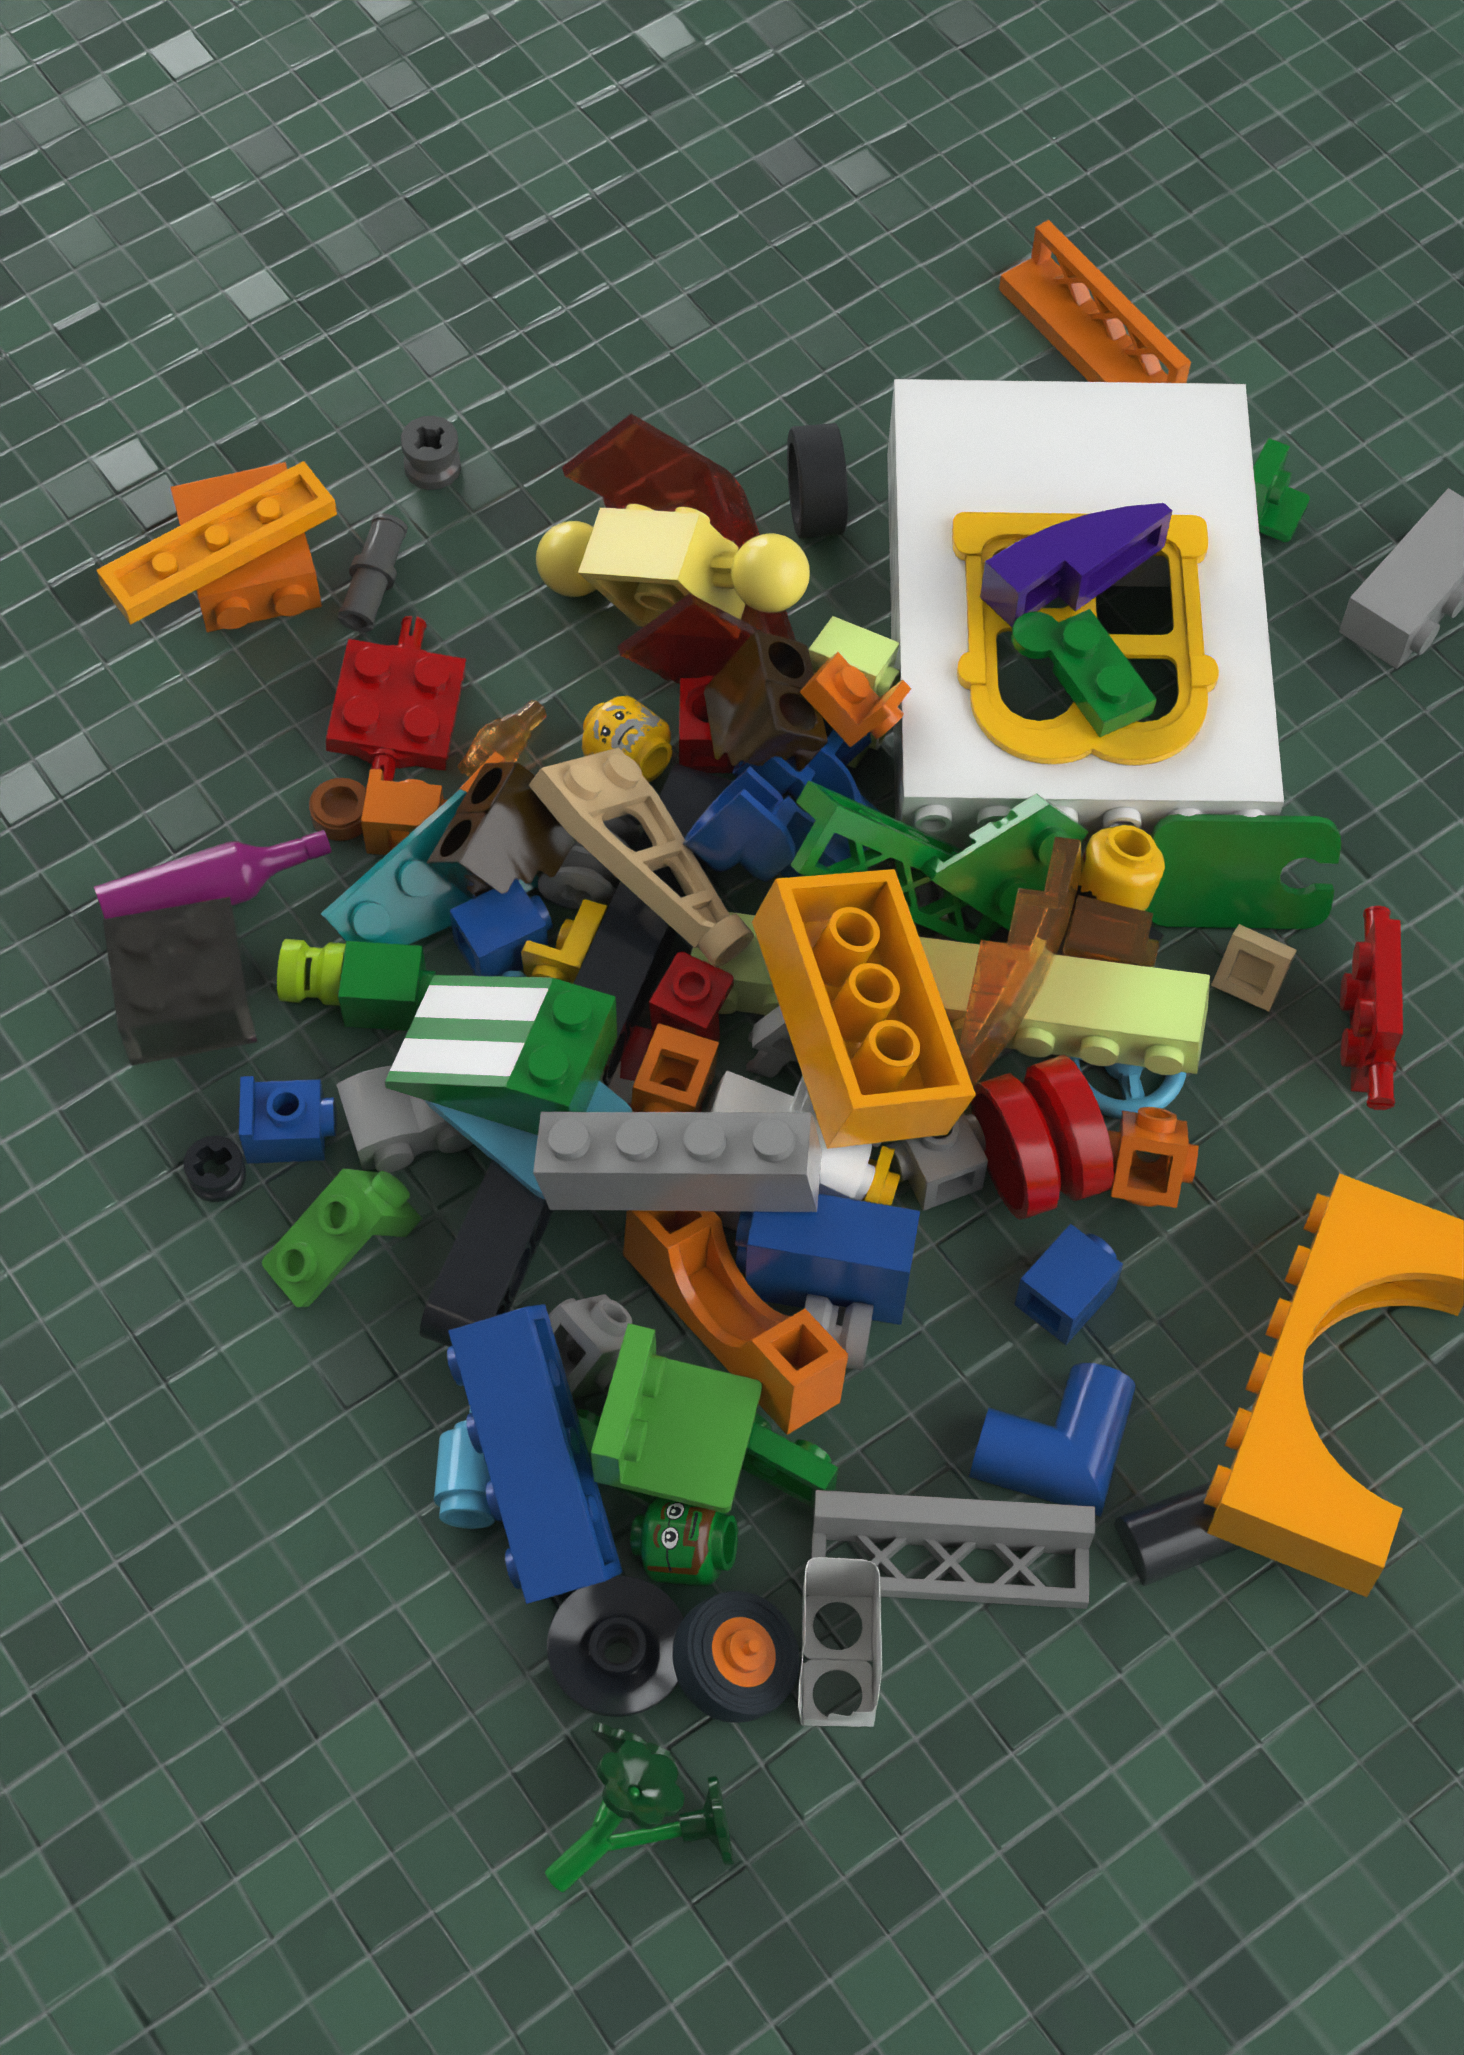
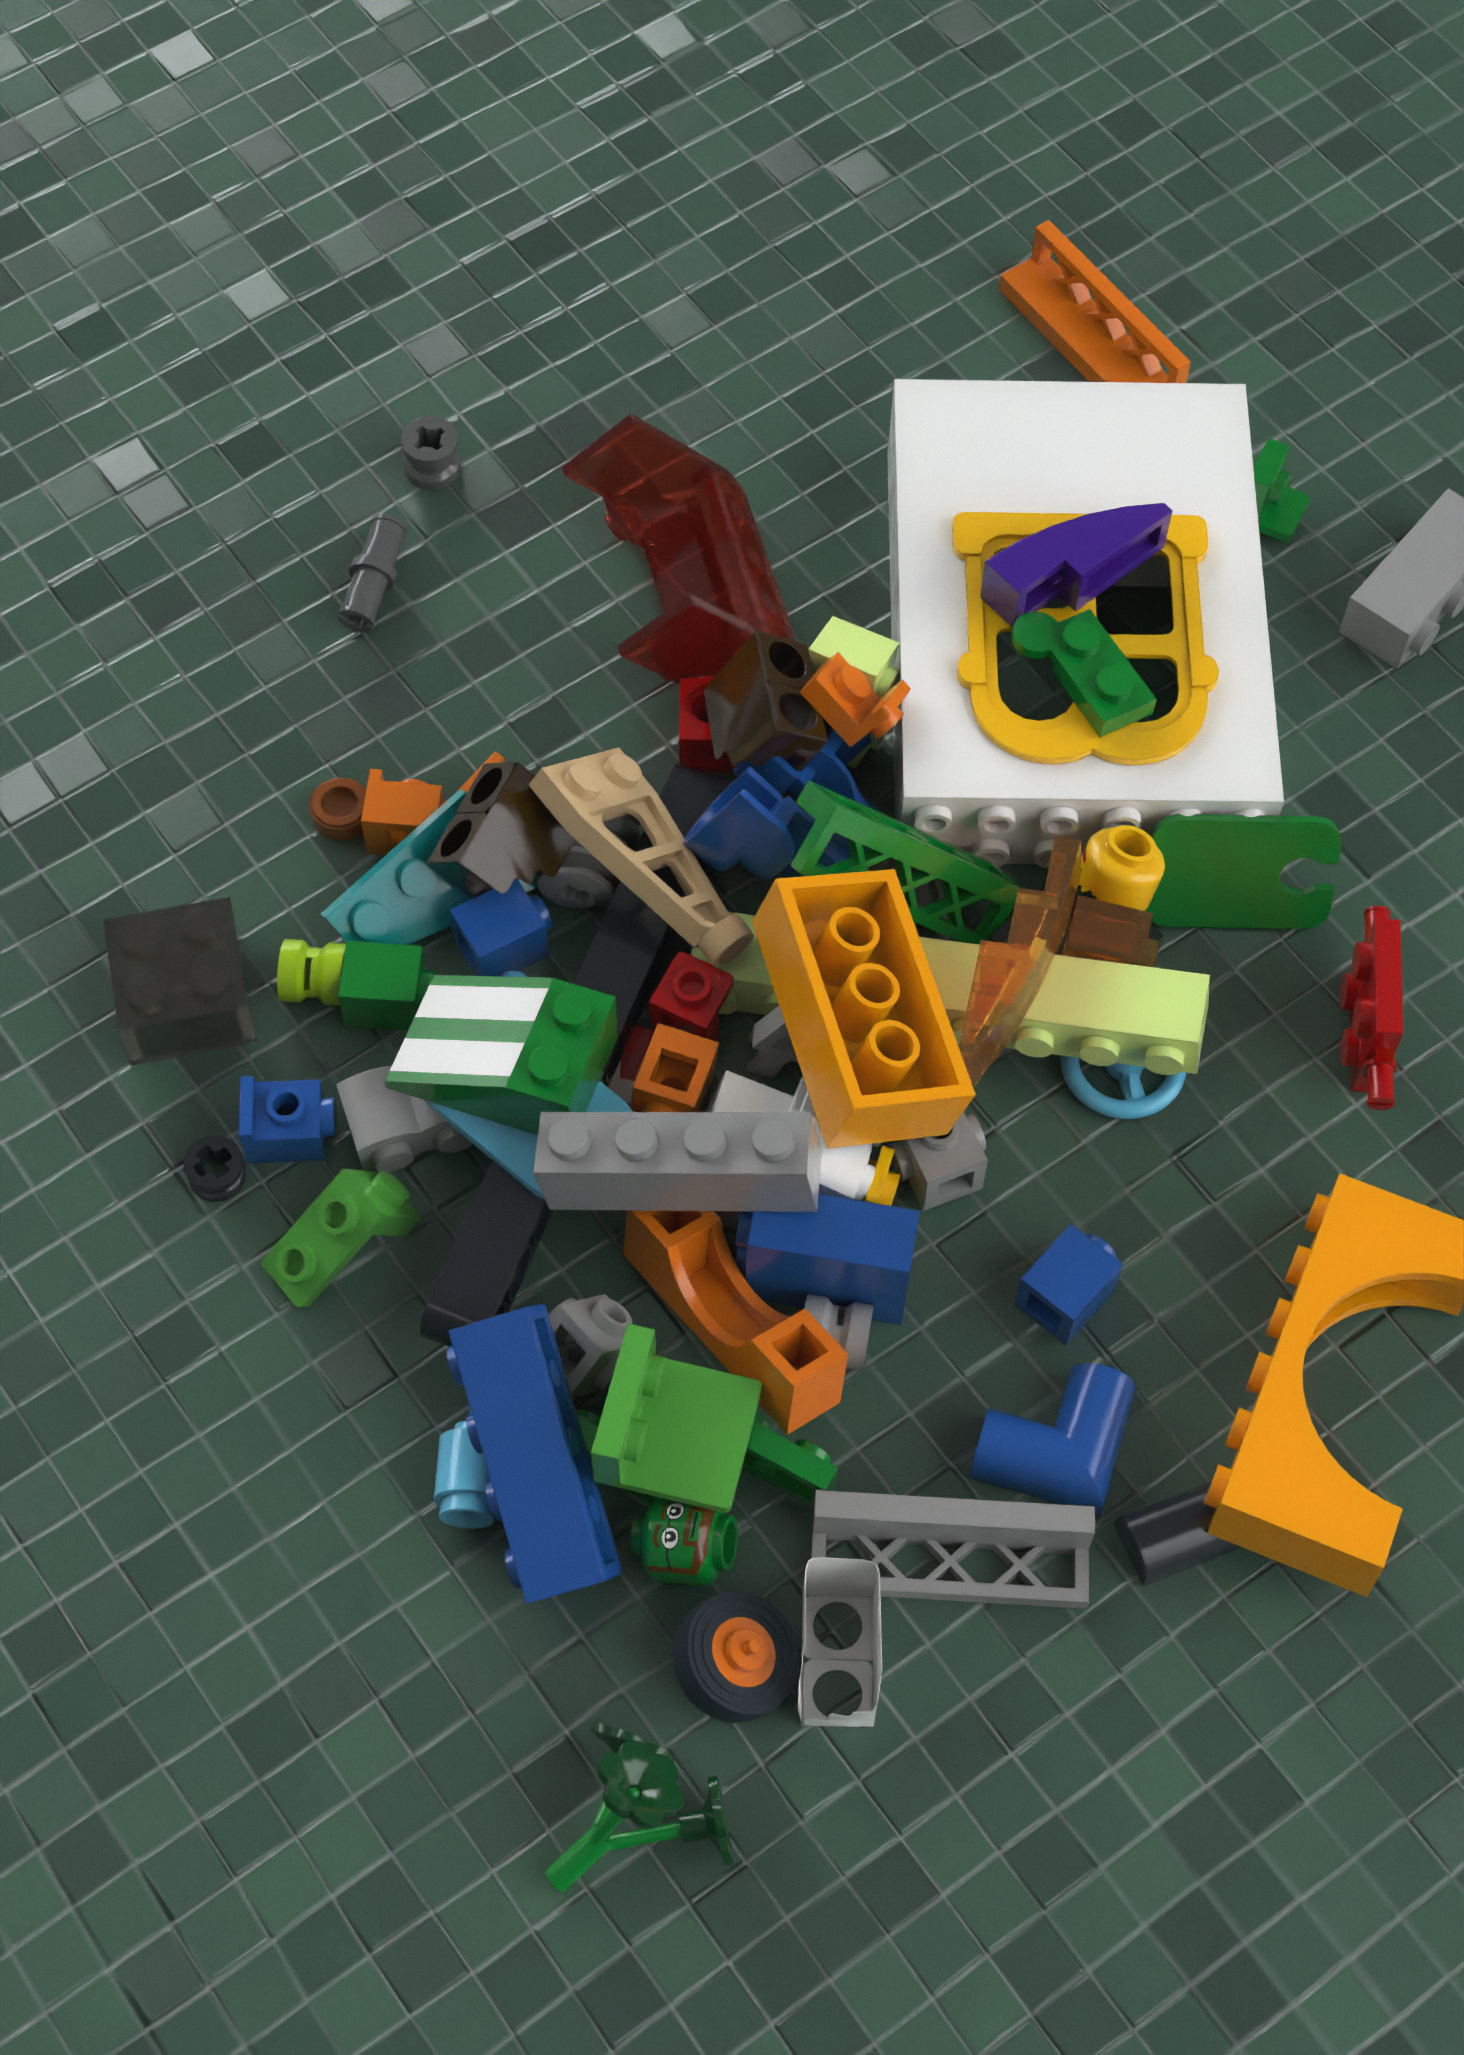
(210, 874): magenta piece -> none
(216, 542): light orange plate -> none
(264, 588): orange brick -> none
(396, 703): red plate -> none
(504, 735): clear orange piece -> none
(571, 946): yellow bracket -> none
(606, 1614): black dish -> none
(633, 729): yellow head -> none
(657, 558): light yellow brick -> none
(817, 480): black tyre -> none
(1005, 858): green wing -> none
(1043, 1137): red wheel -> none
(1157, 1176): orange brick -> none
(1253, 967): tan tile -> none

